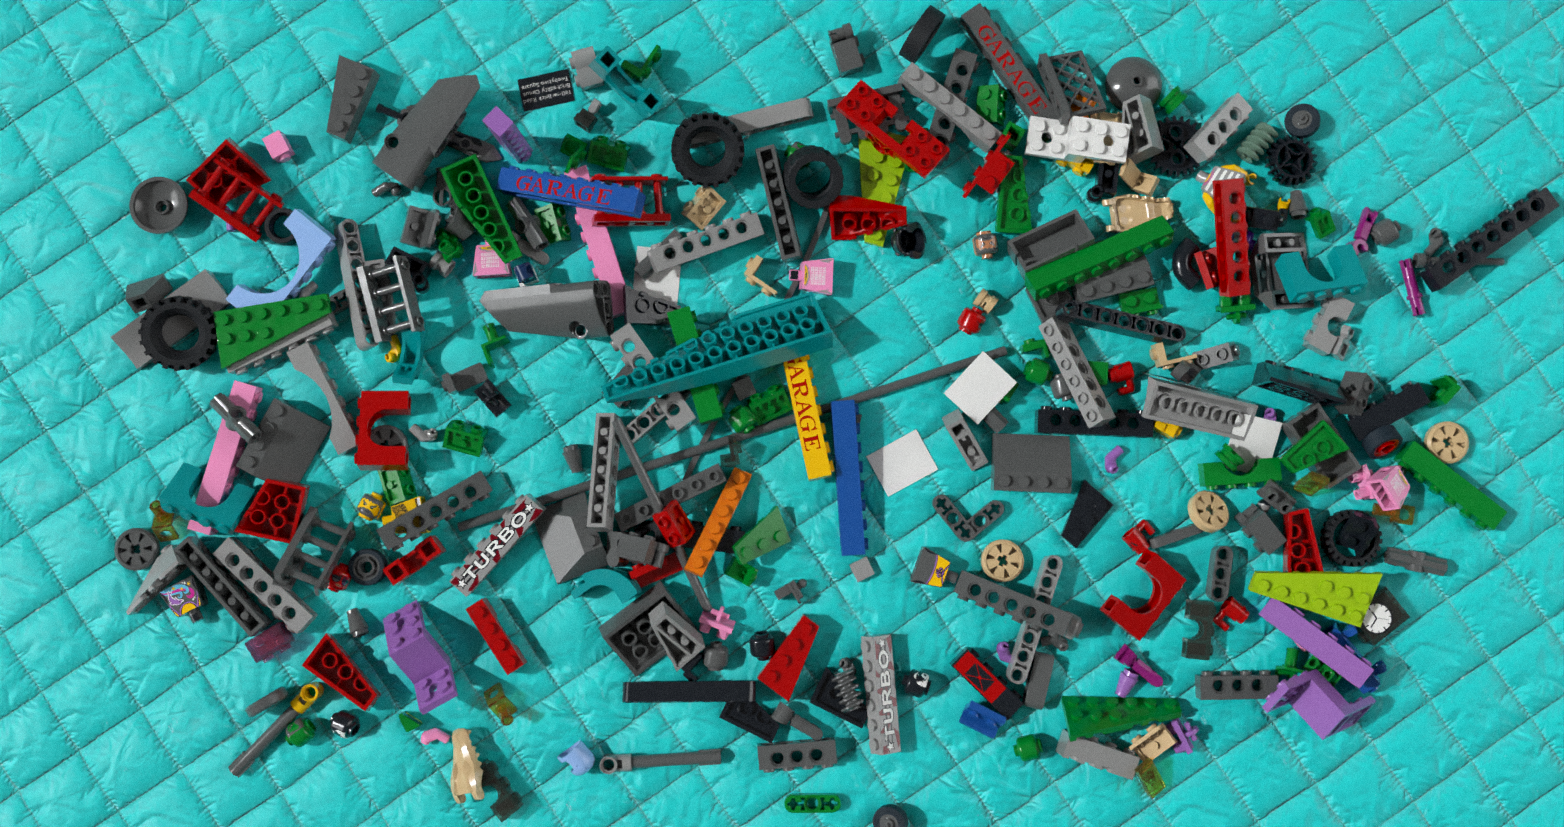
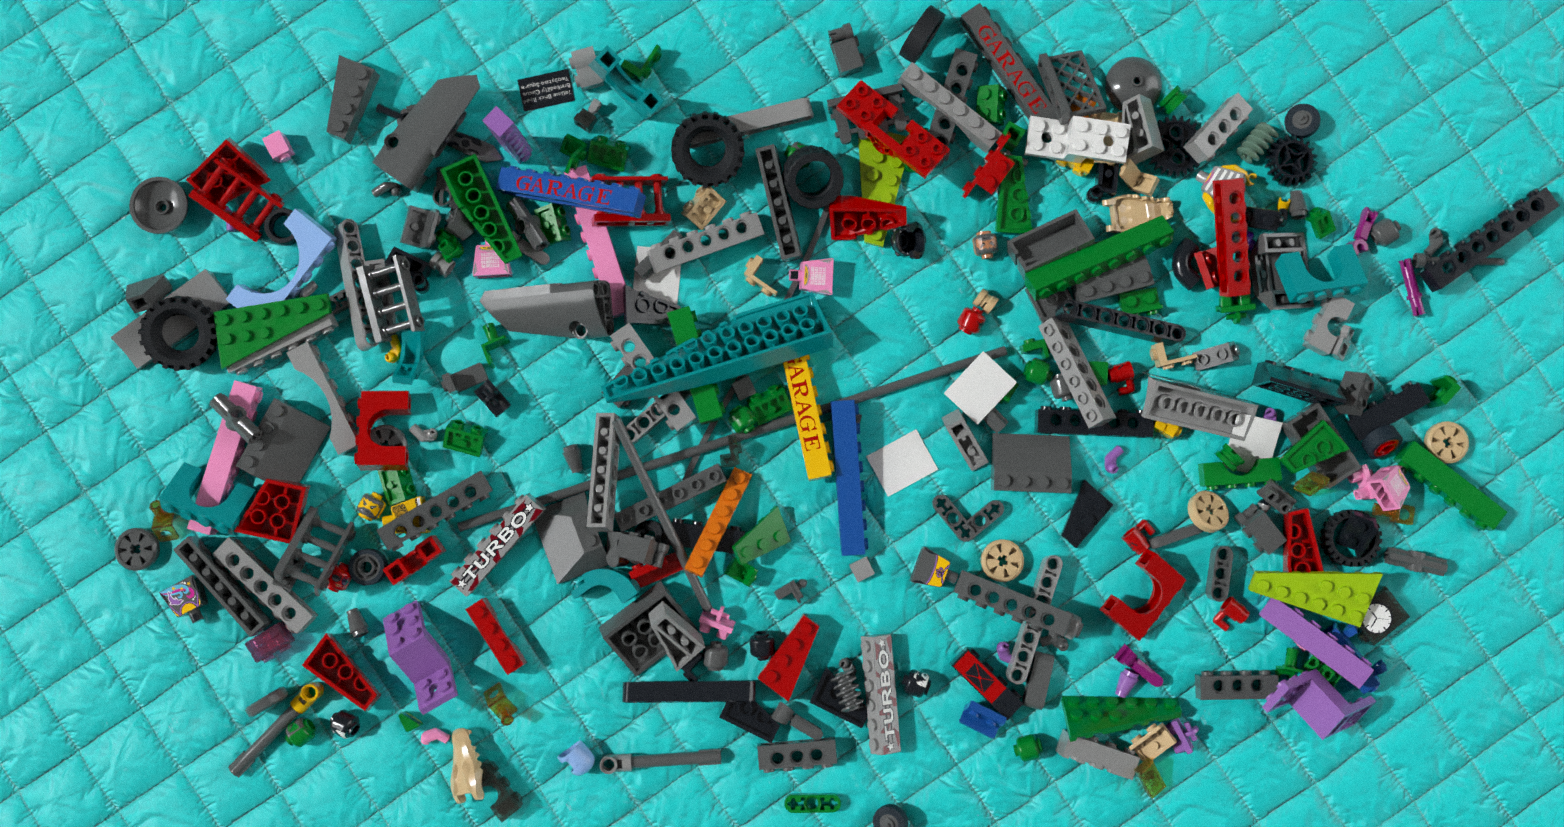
(161, 574): light grey wedge -> none
(526, 274): dark blue leg -> none
(674, 524): red bracket -> none
(1185, 371): dark grey piece -> none
(1200, 645): clear smoke arch -> none

